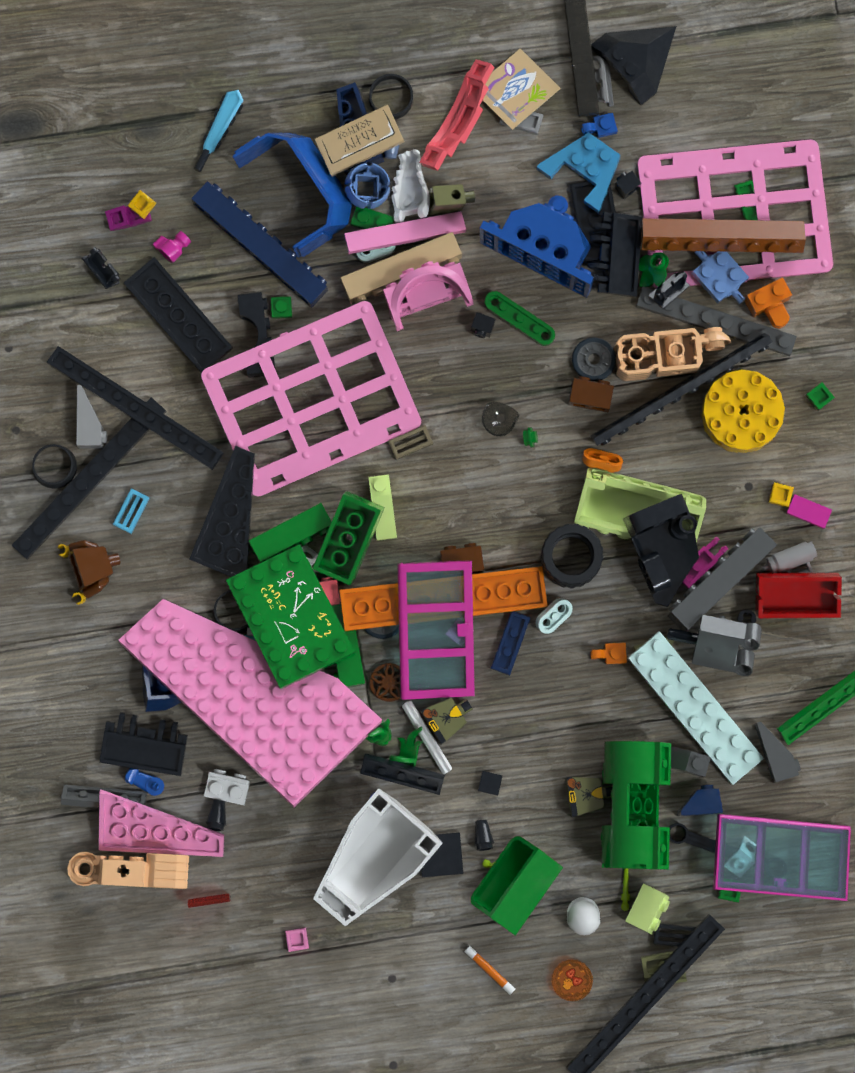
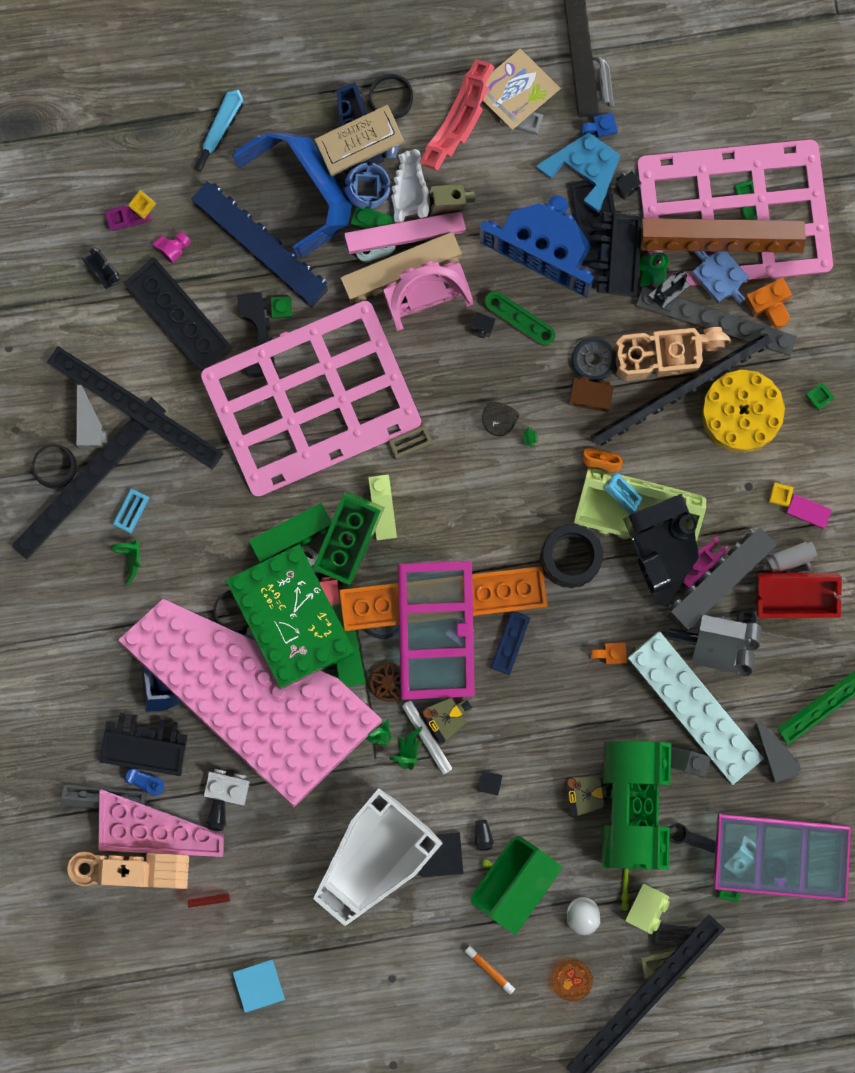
(90, 566): reddish brown torso -> none
(133, 557): none -> green piece
(226, 530): black wing -> none
(259, 986): none -> medium azure tile
(297, 939): bright pink tile -> none
(402, 774): black tile -> none
(470, 552): reddish brown brick -> none
(553, 615): light aqua plate -> none
(622, 496): none -> medium azure tile
(637, 57): black wedge -> none
(702, 802): dark blue slope -> none

